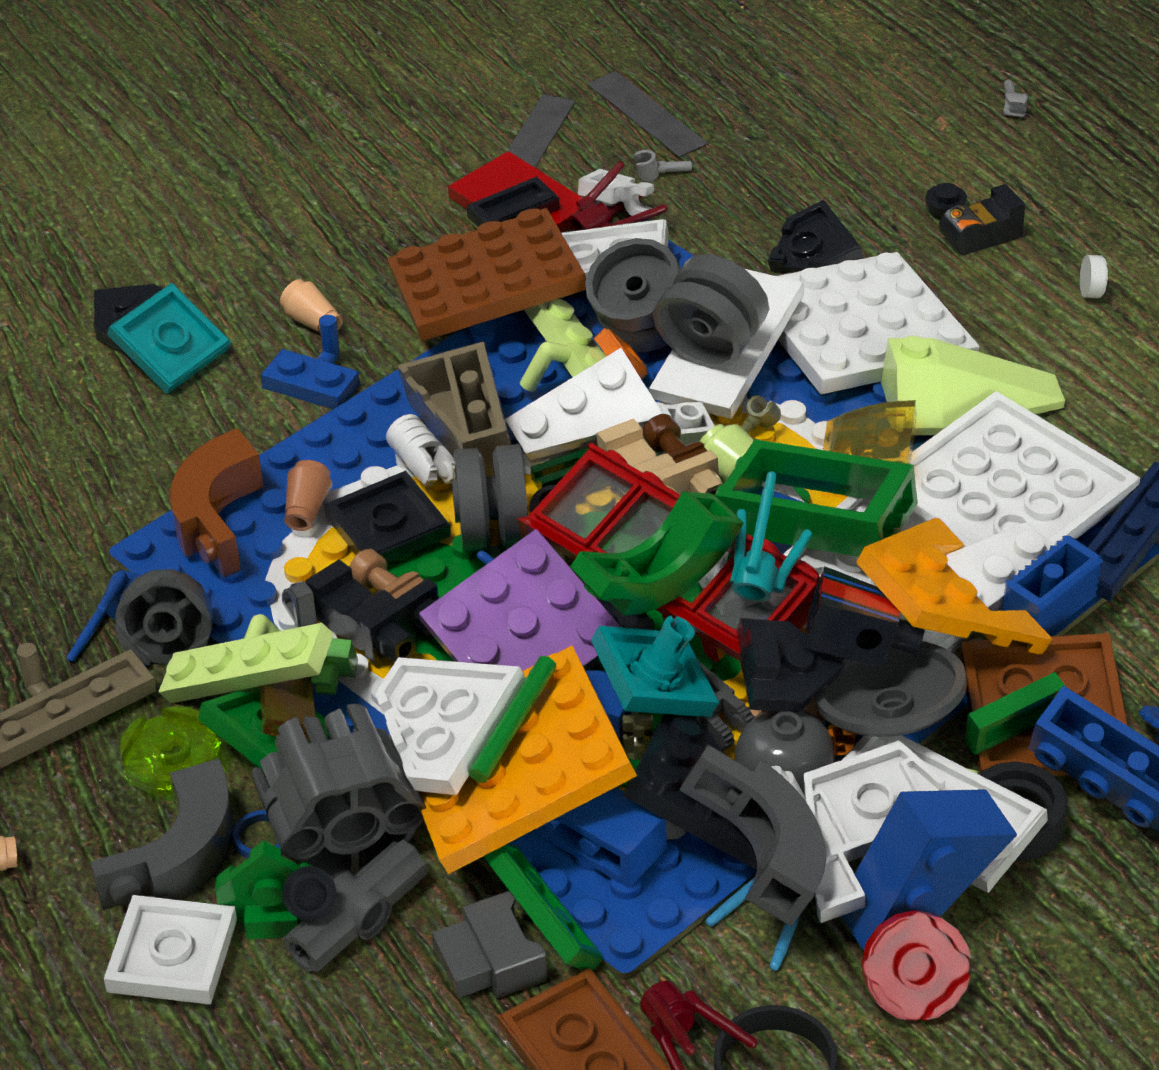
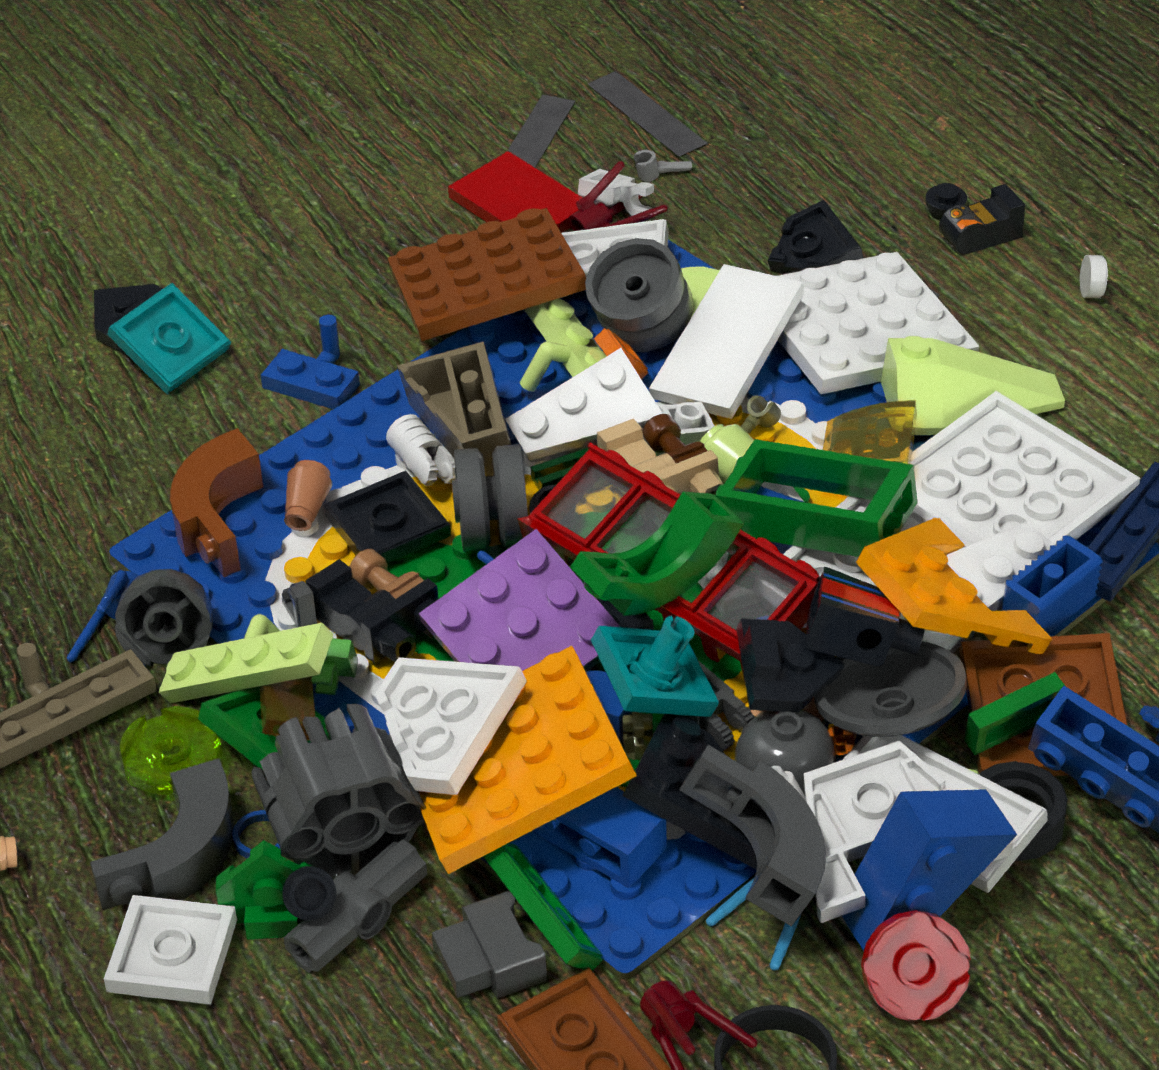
(306, 304): light nougat cone -> none
(512, 201): black tile -> none
(512, 719): green bar -> none
(711, 311): dark grey wheel -> none
(756, 574): teal plant -> none
(1014, 102): light grey hand -> none

